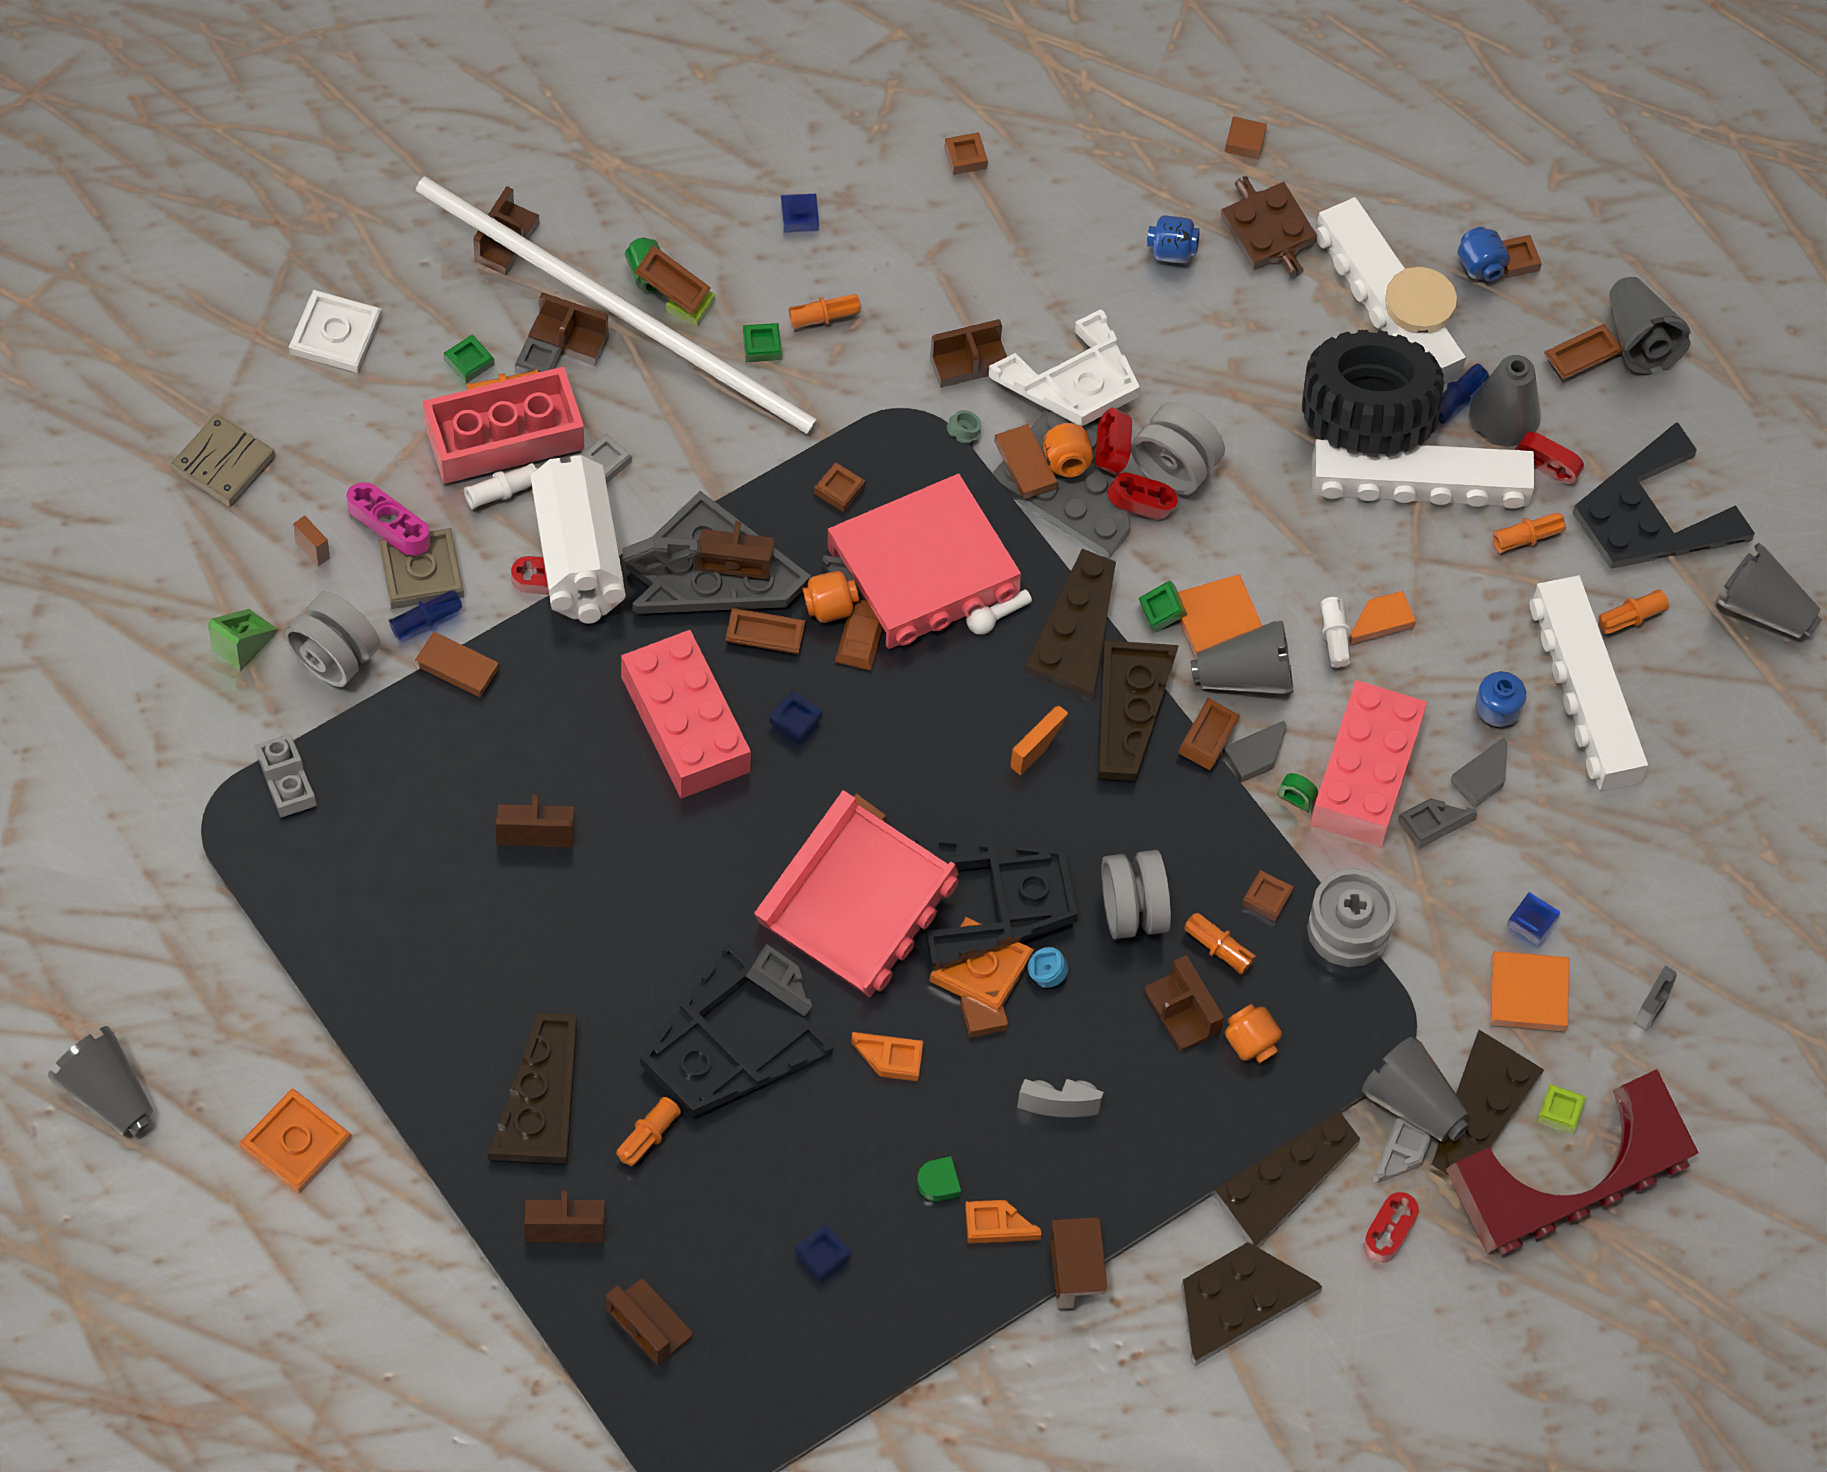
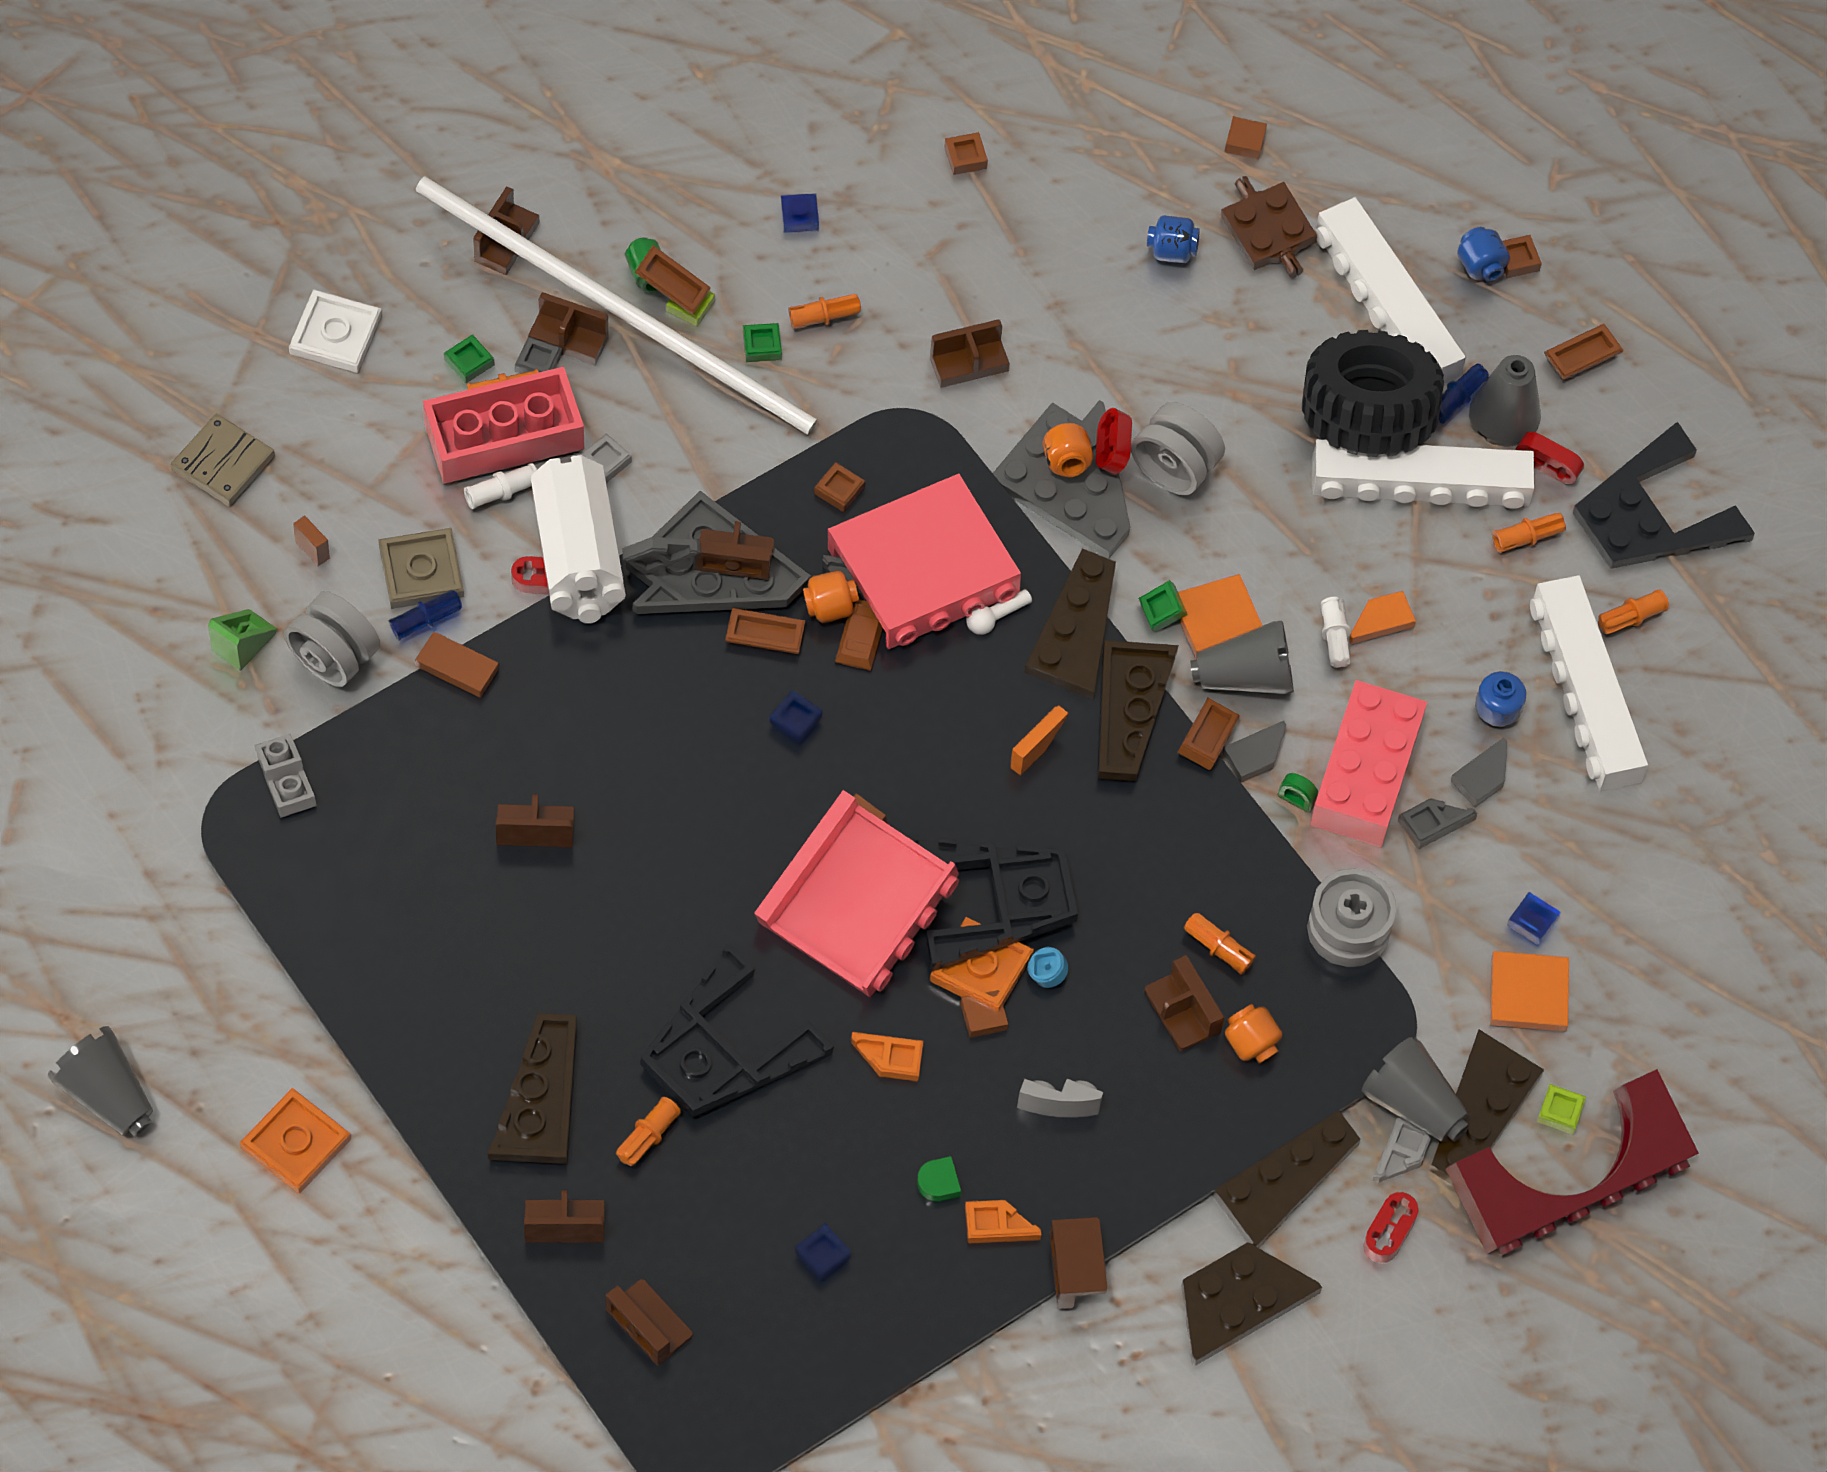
(392, 532): dark pink beam -> none
(685, 714): coral brick -> none
(780, 978): dark grey tile -> none
(964, 426): sand green plate -> none
(1025, 461): dark orange tile -> none
(1080, 386): white wing -> none
(1135, 894): light grey wheel -> none
(1142, 495): red beam -> none
(1267, 896): dark orange tile -> none
(1420, 299): tan tile -> none
(1647, 327): dark grey cone -> none
(1656, 998): dark grey tile -> none
(1770, 595): dark grey cone -> none

